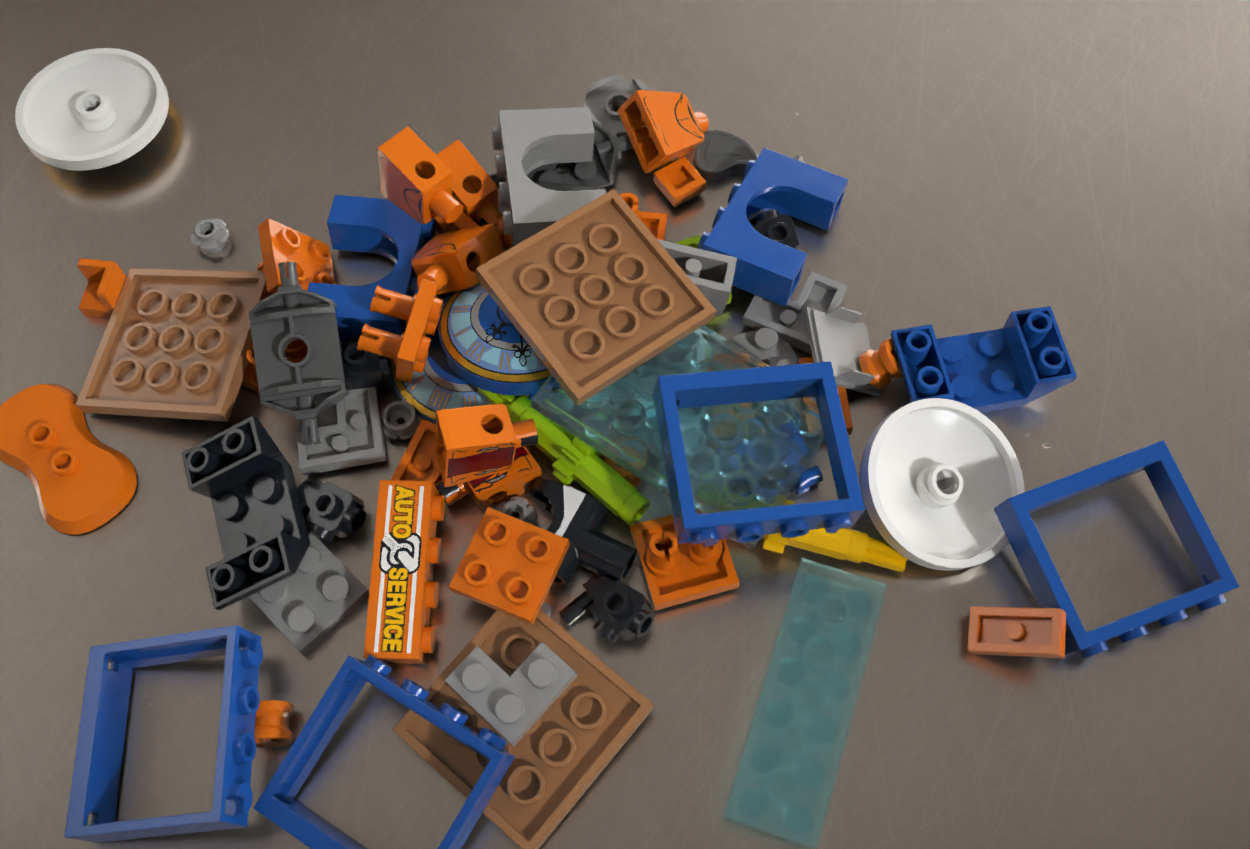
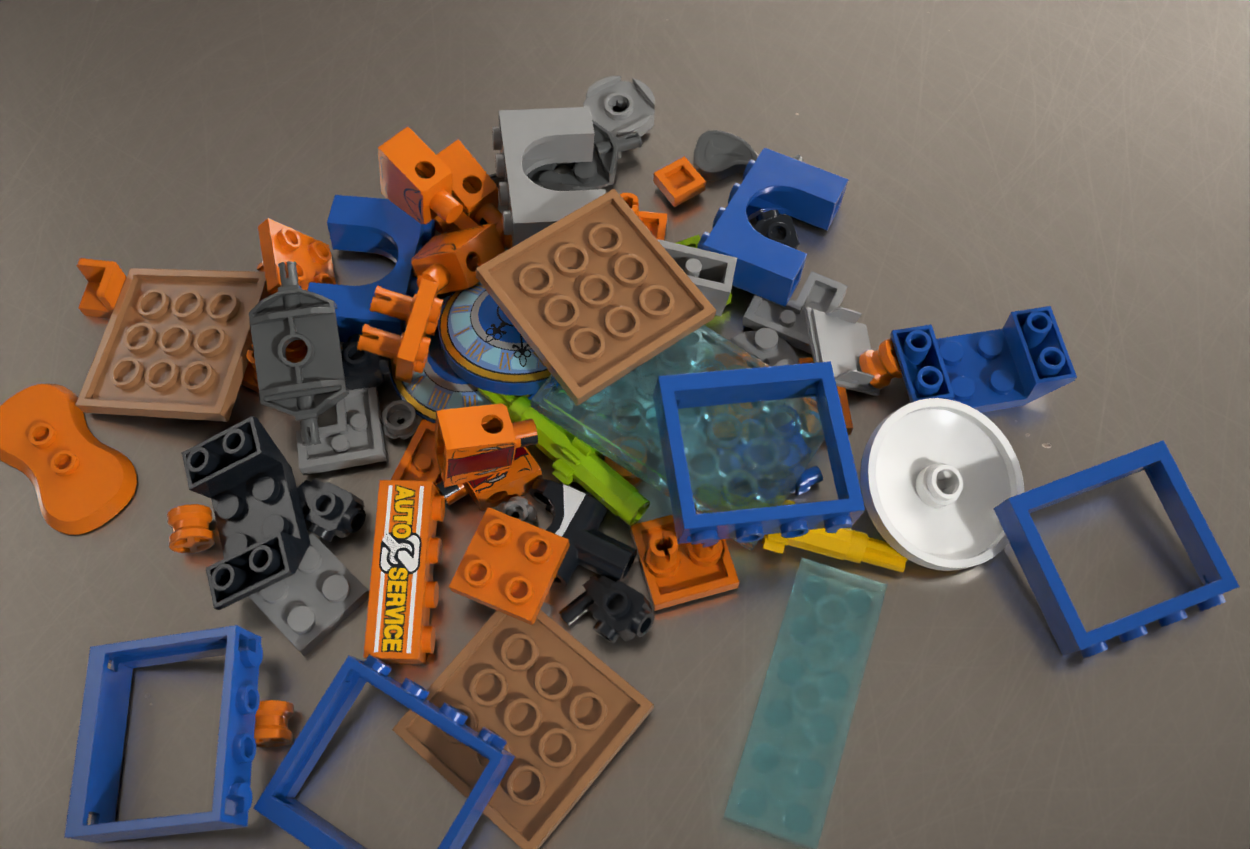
(92, 109): white dish -> none
(190, 528): none -> orange wheel
(212, 242): light grey plate -> none
(513, 701): light grey plate -> none
(662, 127): orange torso -> none
(1017, 631): orange plate -> none

